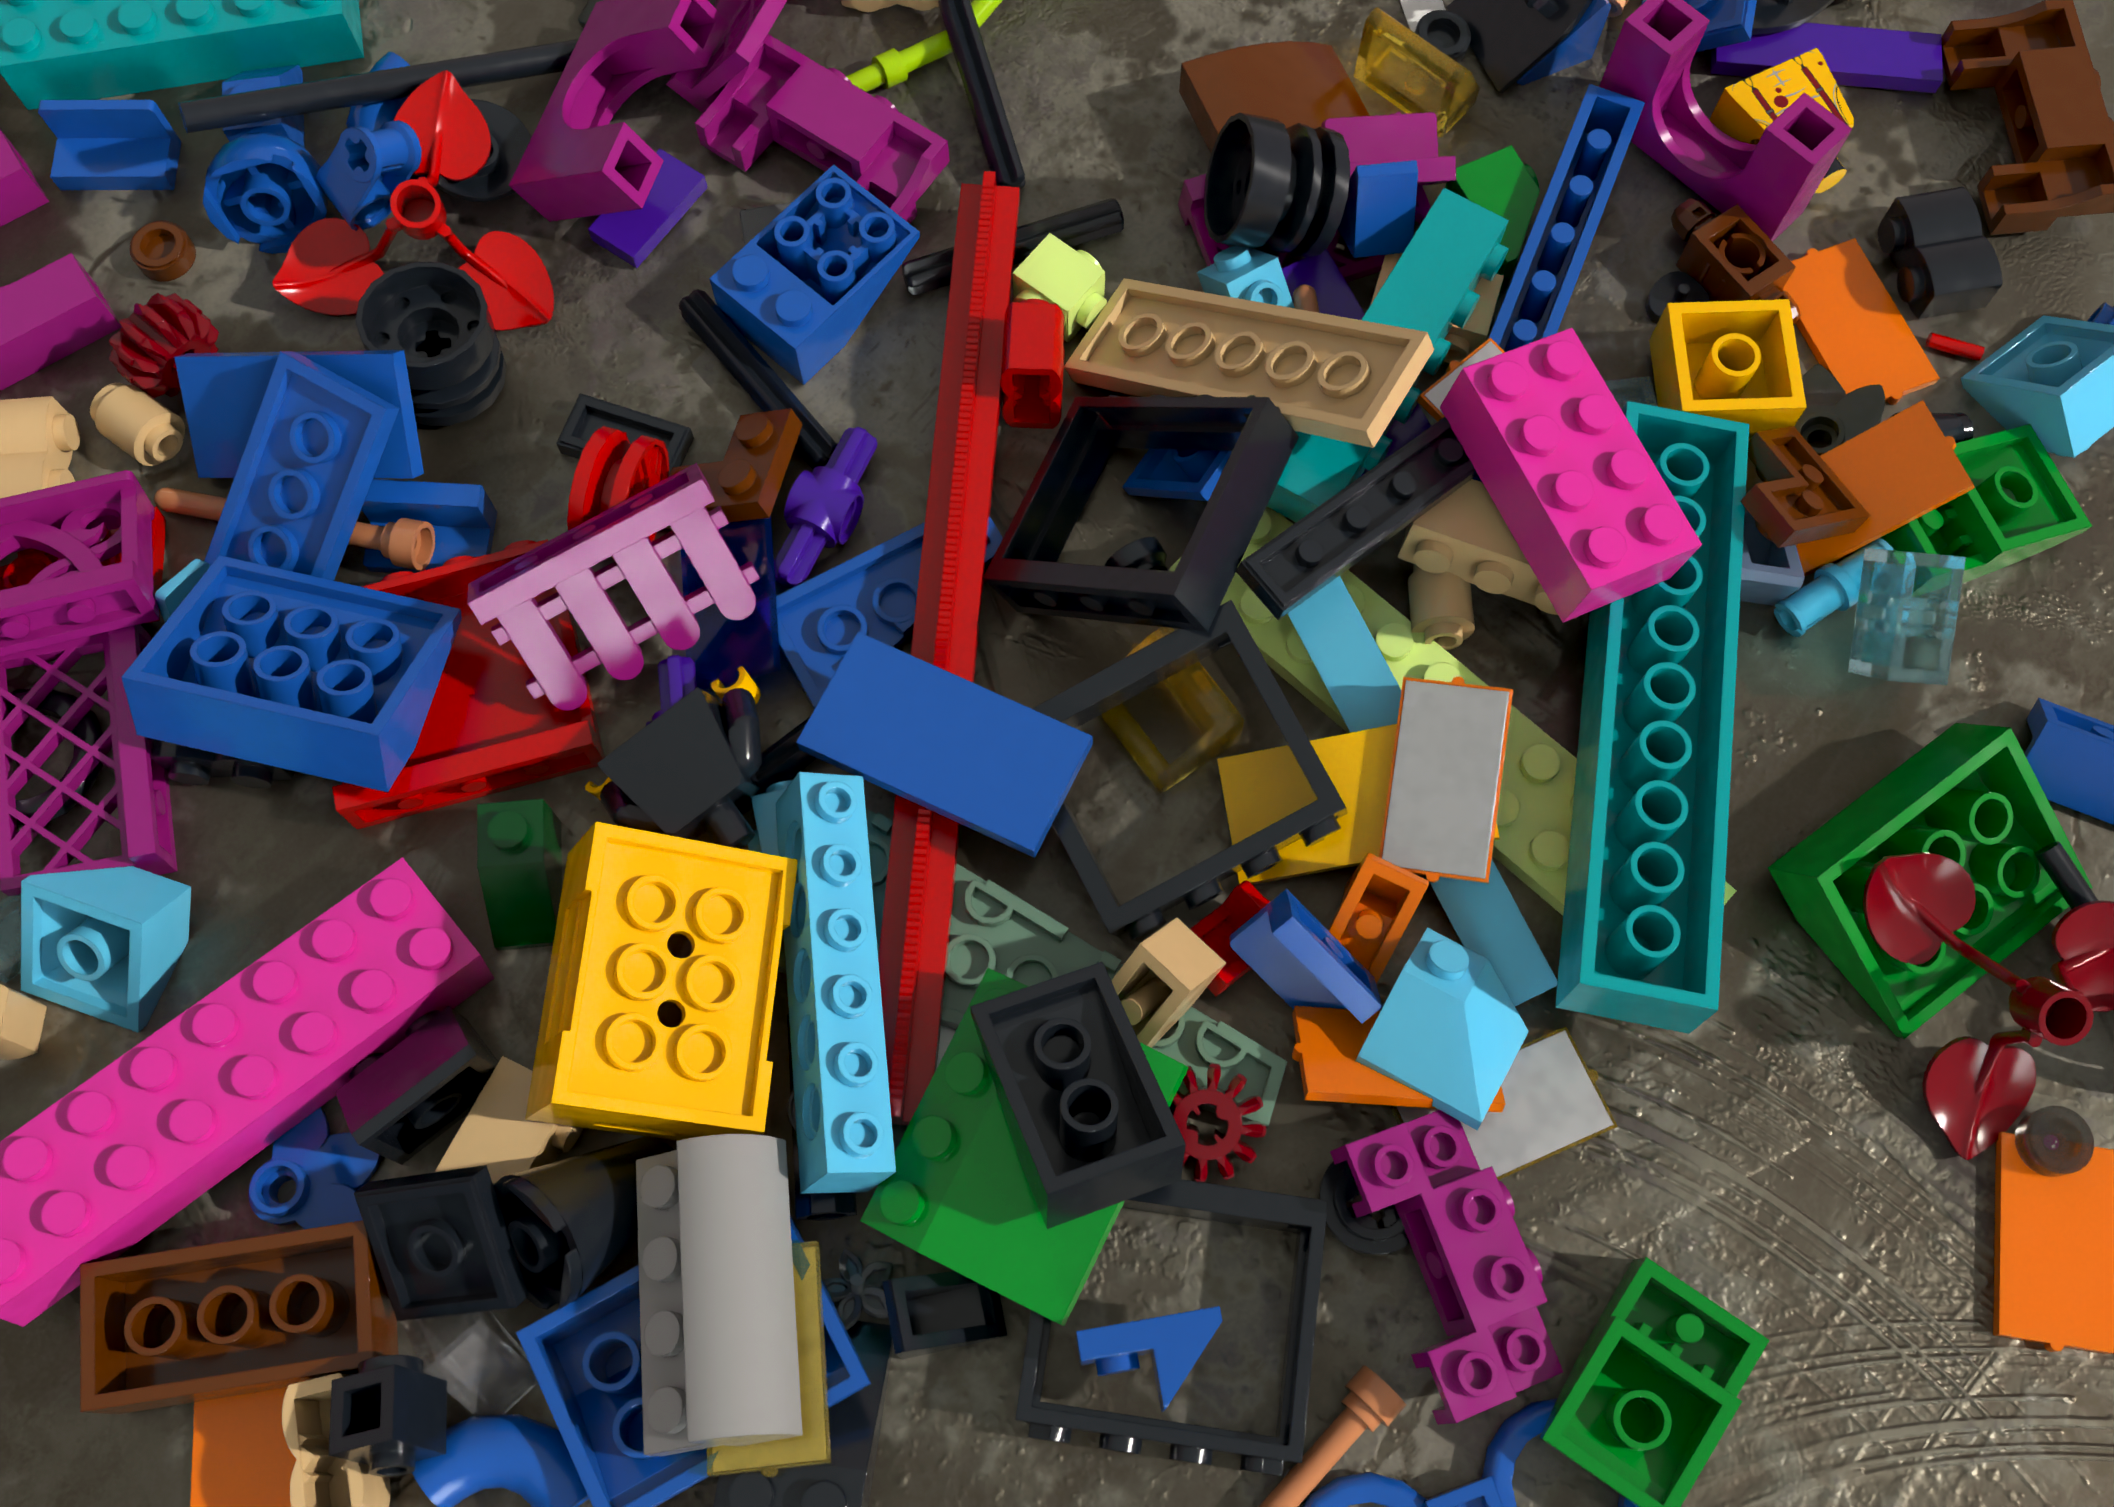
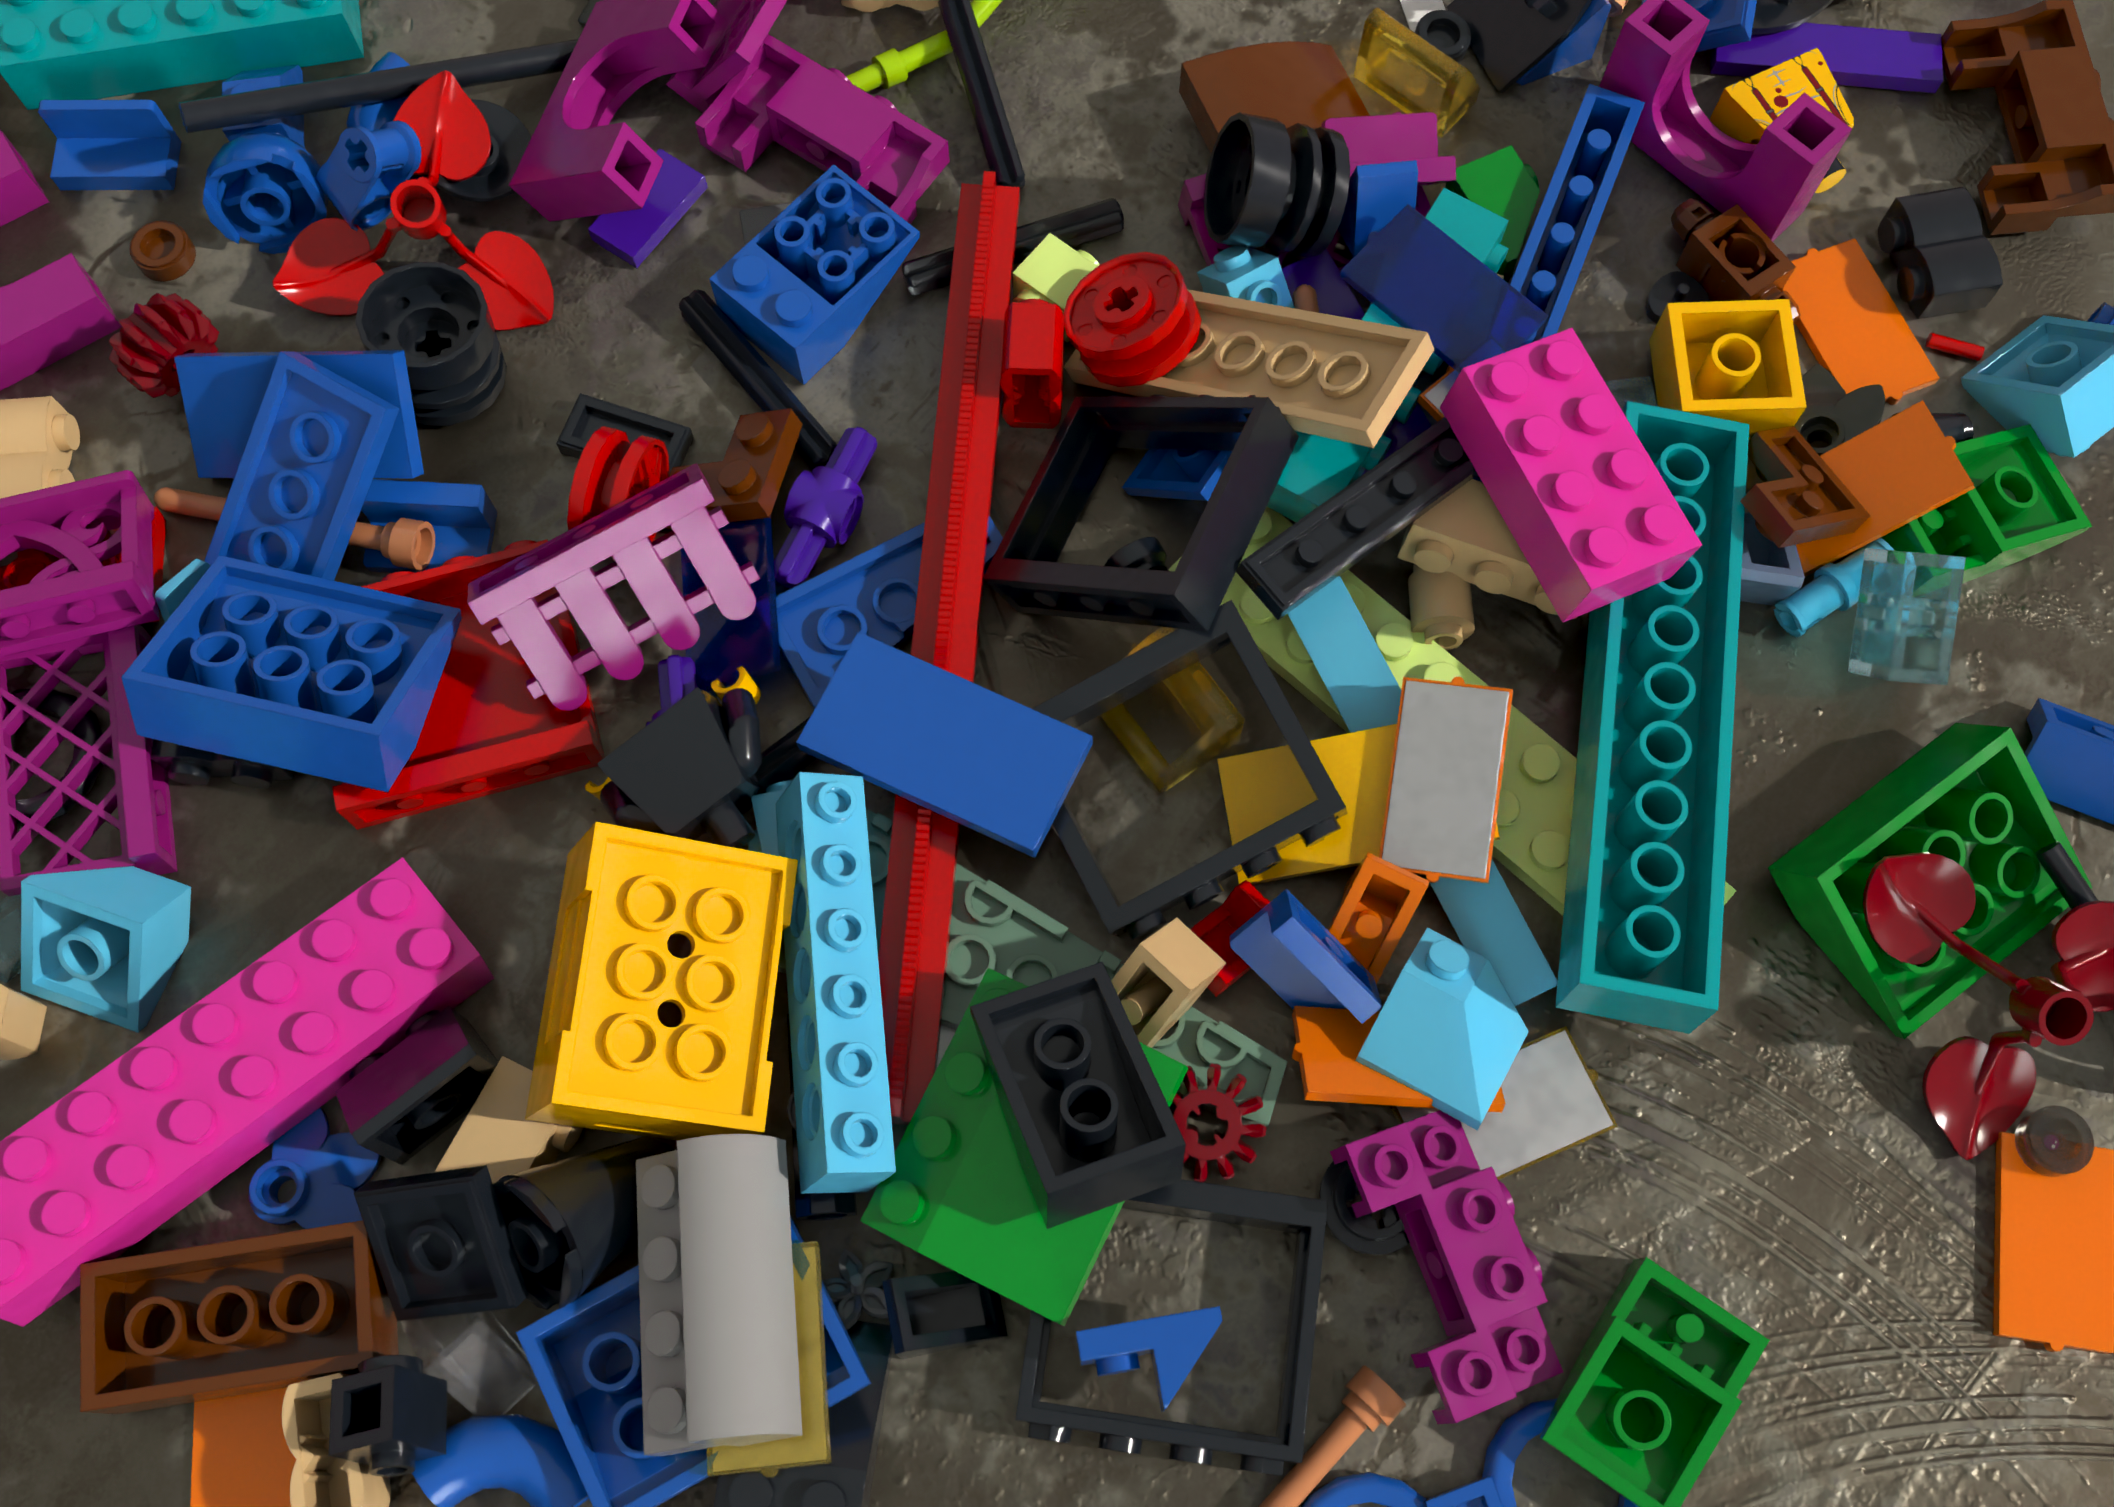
(137, 423): tan brick -> none
(520, 871): dark green slope -> none
(1132, 319): none -> red wheel
(1441, 289): none -> clear blue piece

